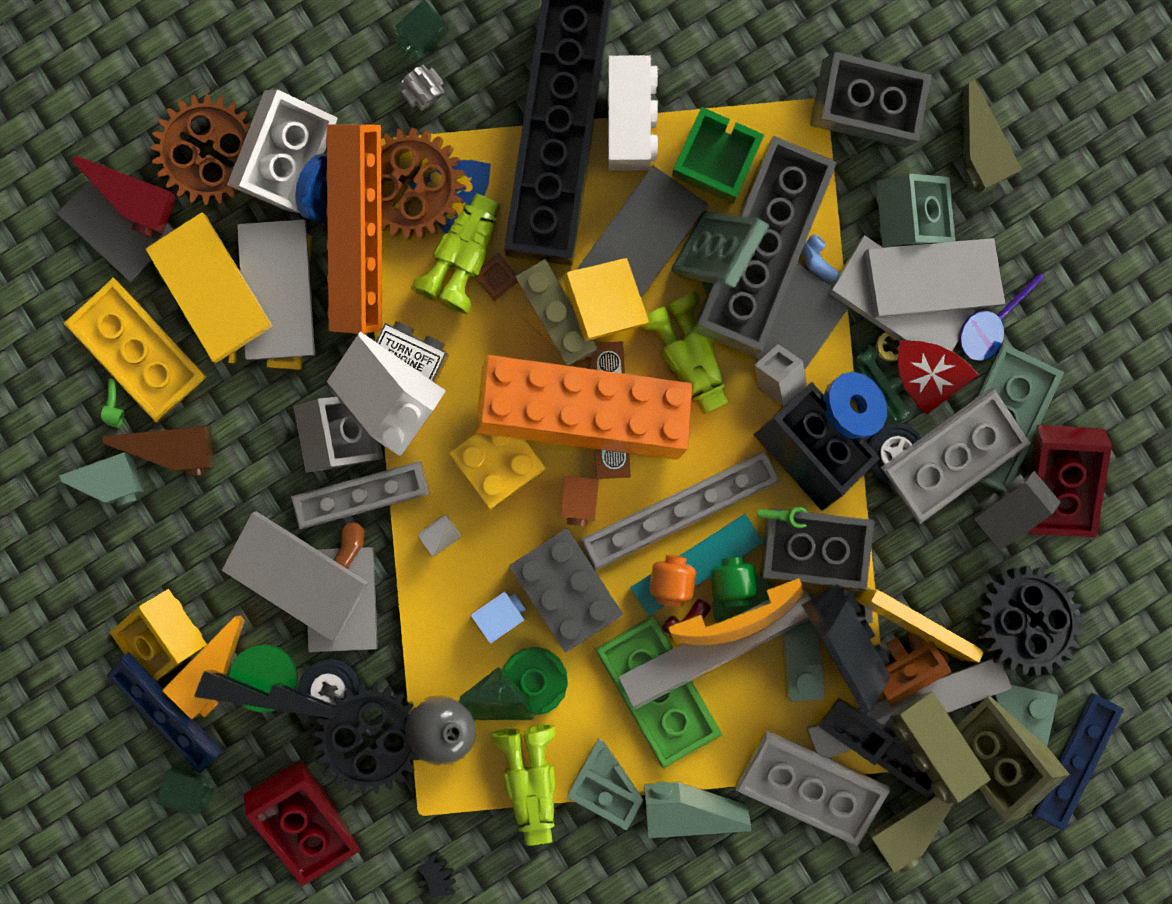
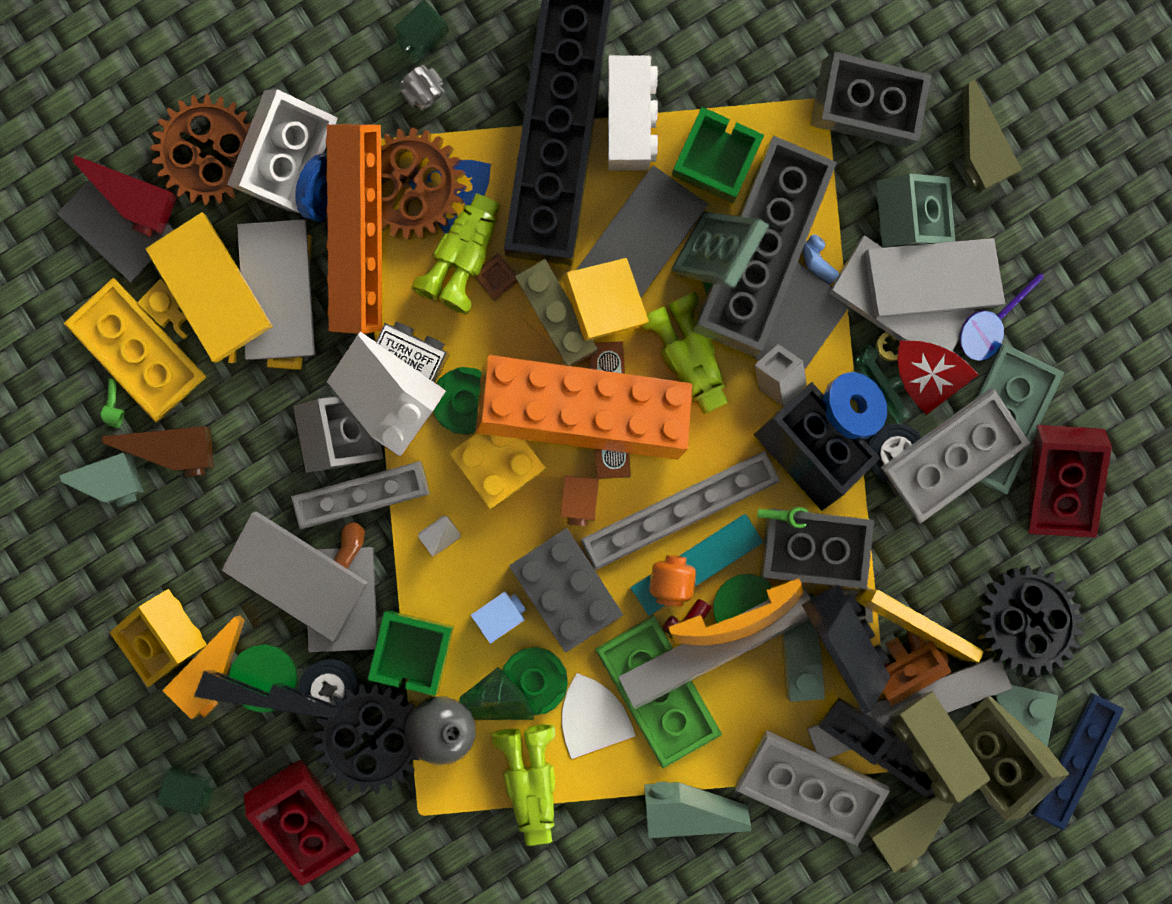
(163, 307): none -> yellow plate
(164, 713): dark blue tile -> none
(411, 650): none -> green piece
(435, 877): black piece -> none
(459, 404): none -> green tile
(592, 717): none -> white sticker
(606, 787): sand green wing -> none
(734, 582): green head -> none
(1016, 510): dark grey brick -> none

